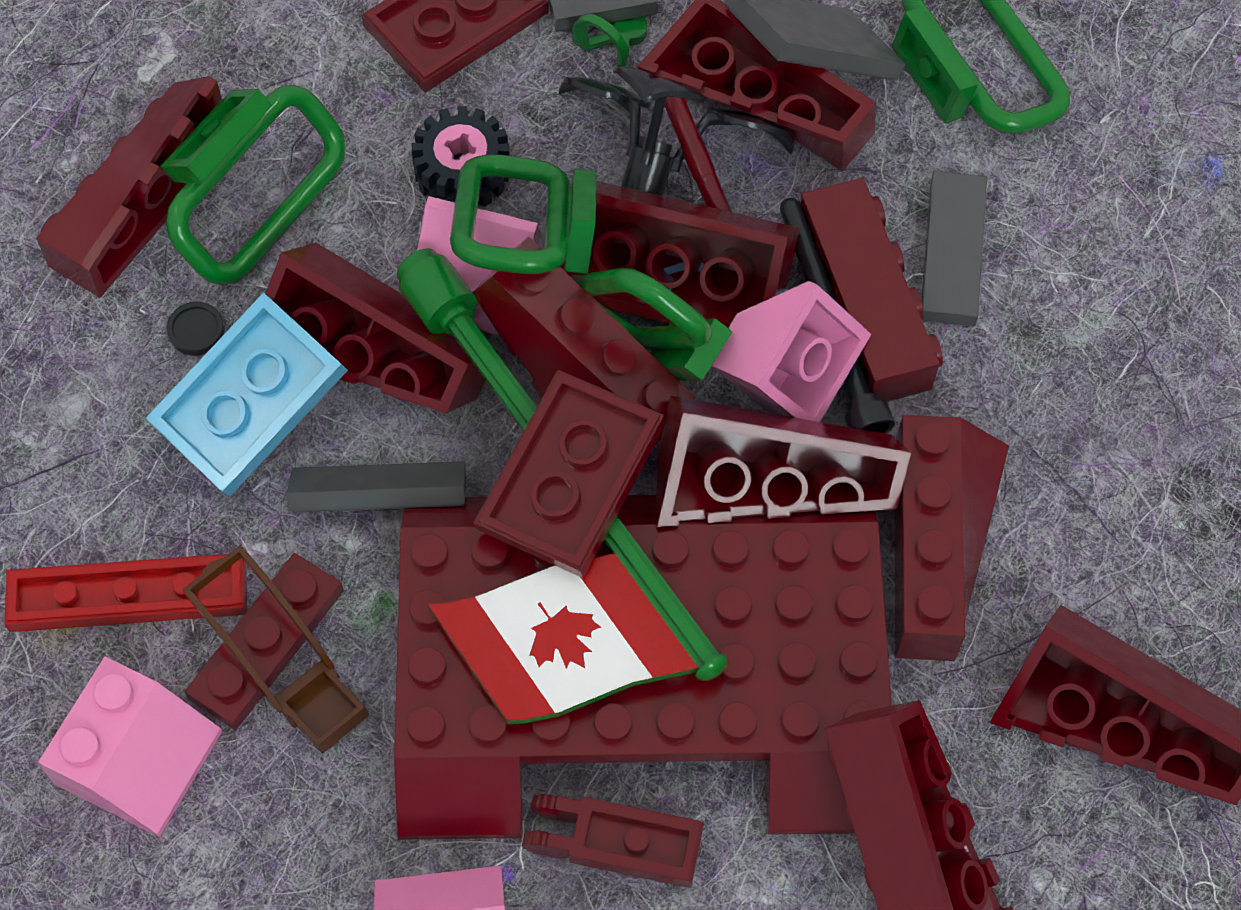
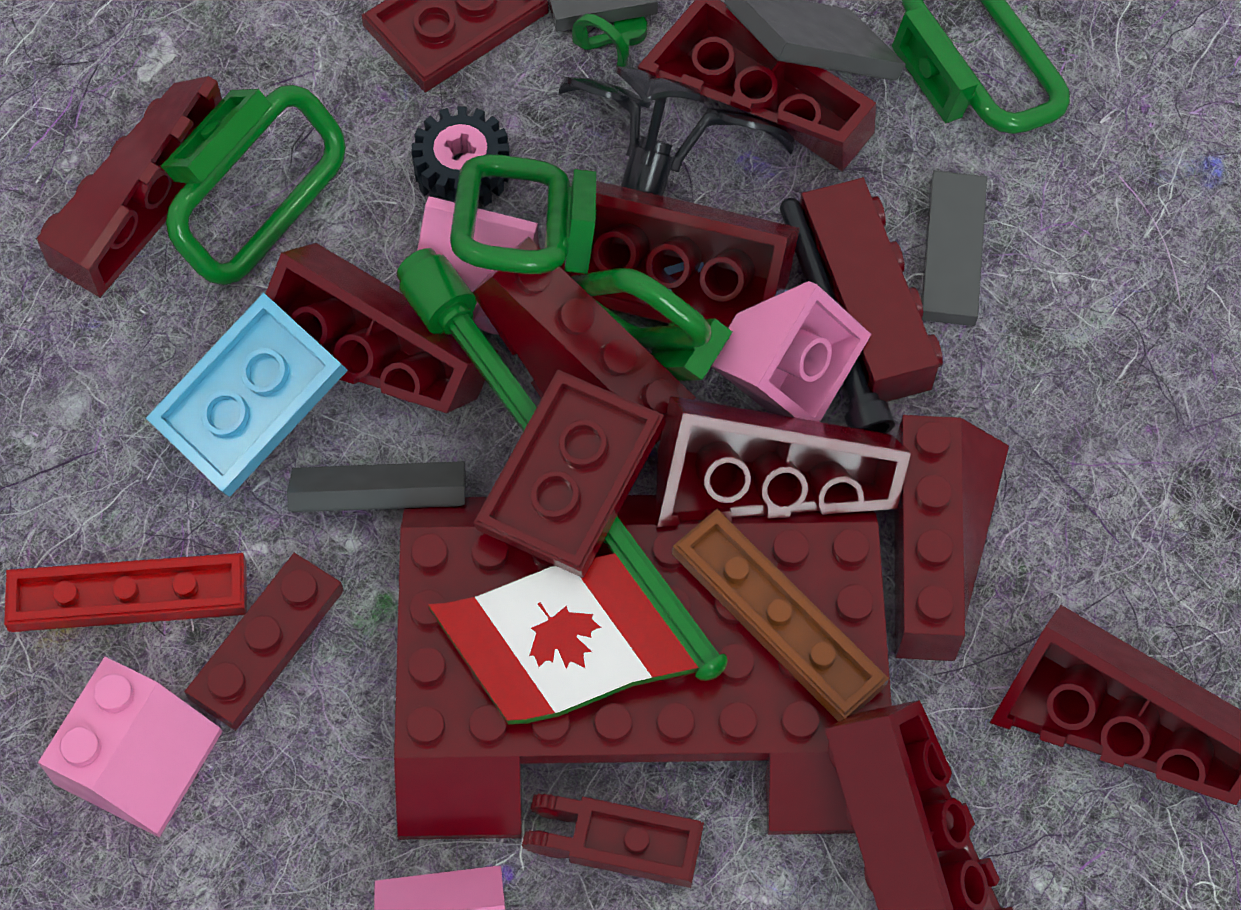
(195, 328): black piece -> none
(317, 699): reddish brown piece -> none
(696, 153): dark red piece -> none
(780, 616): none -> dark orange tile

